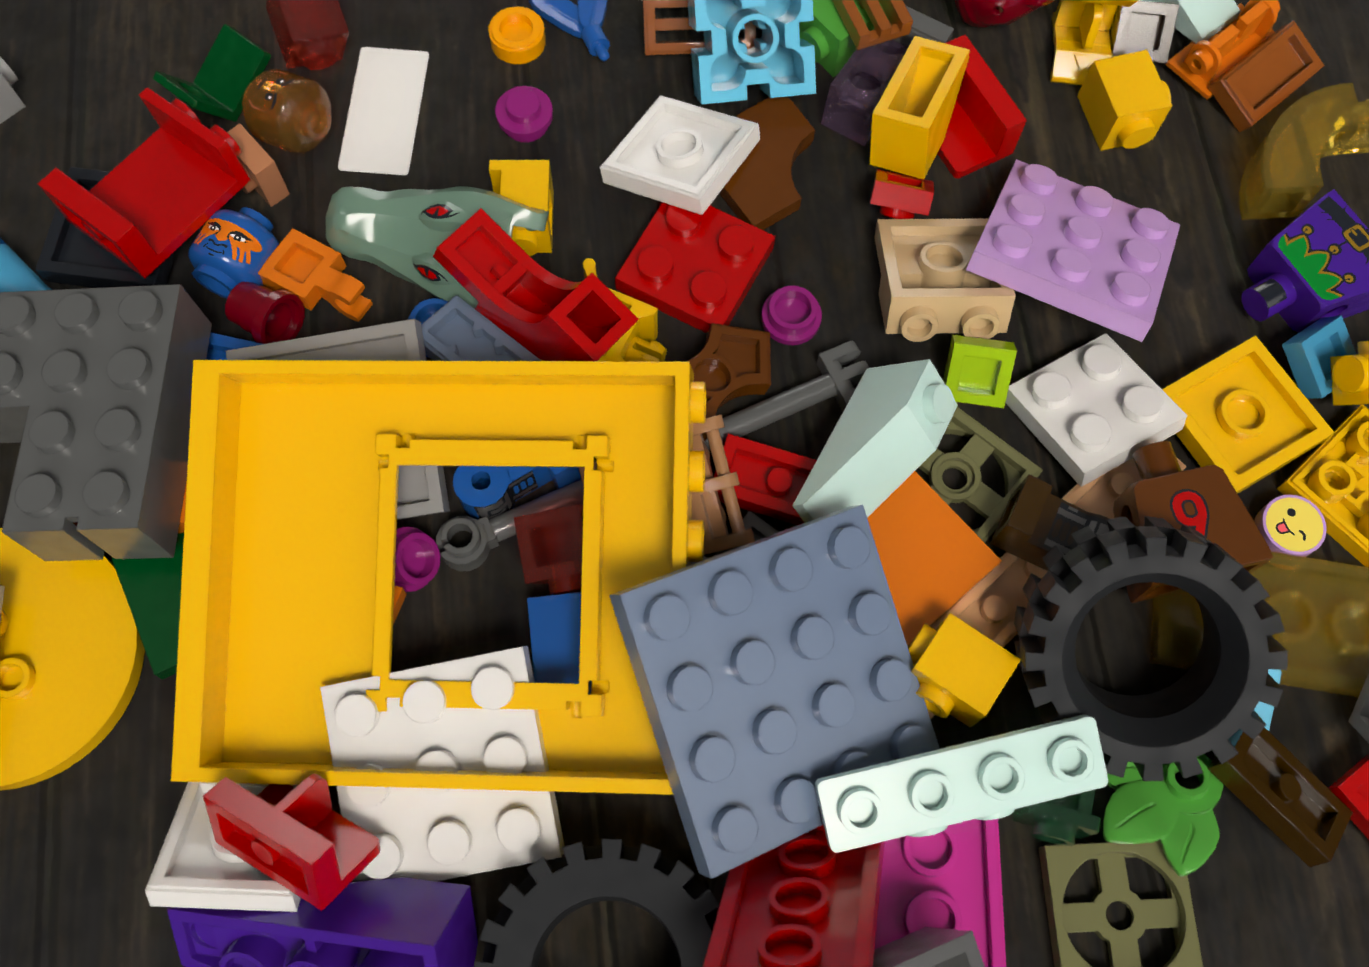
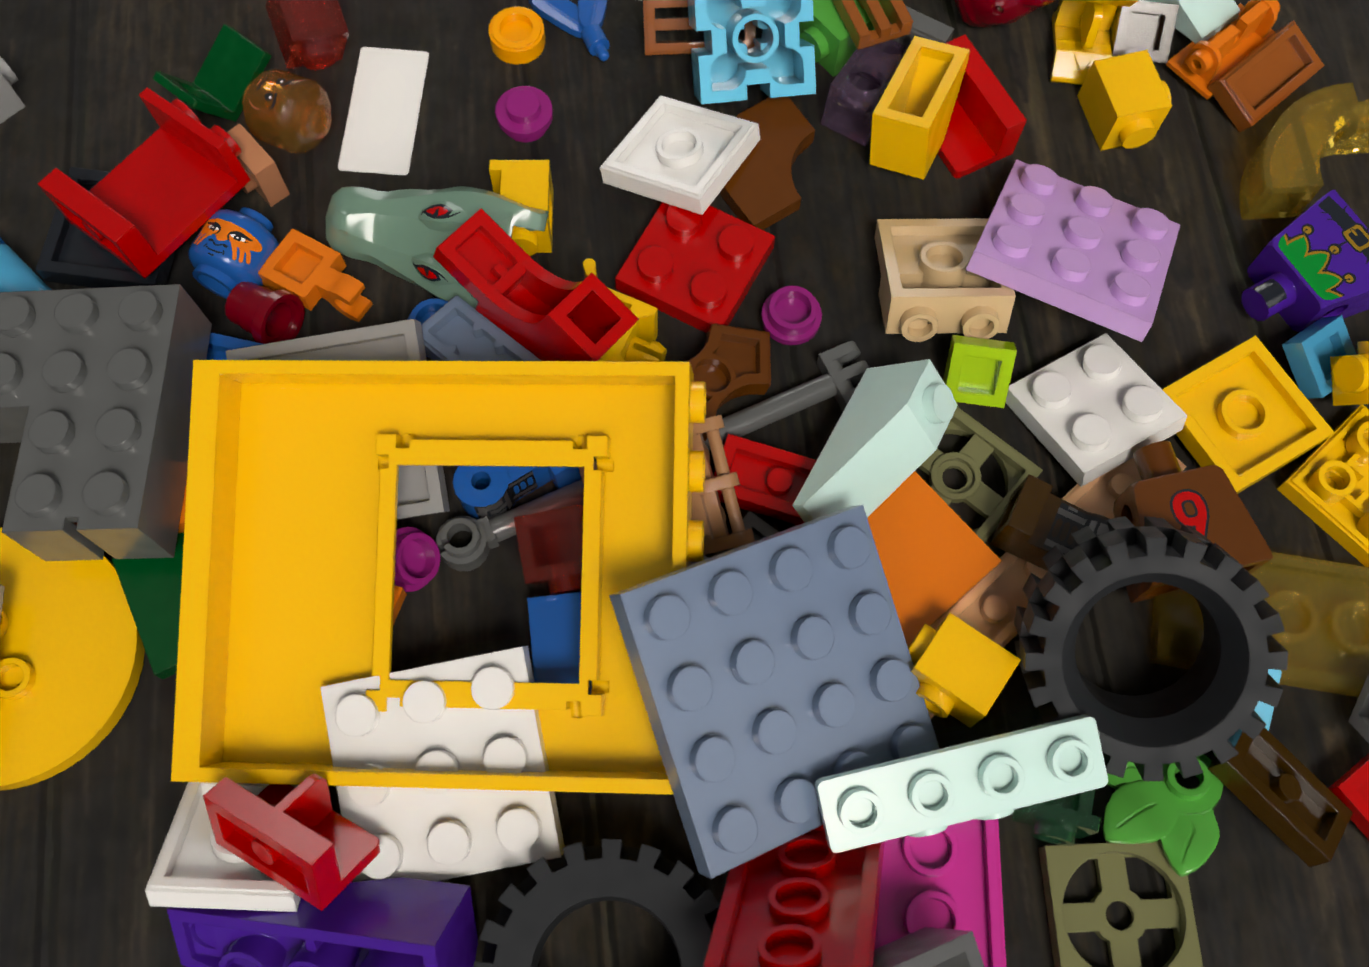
(901, 195): red plate -> none
(1292, 525): light yellow tile -> none

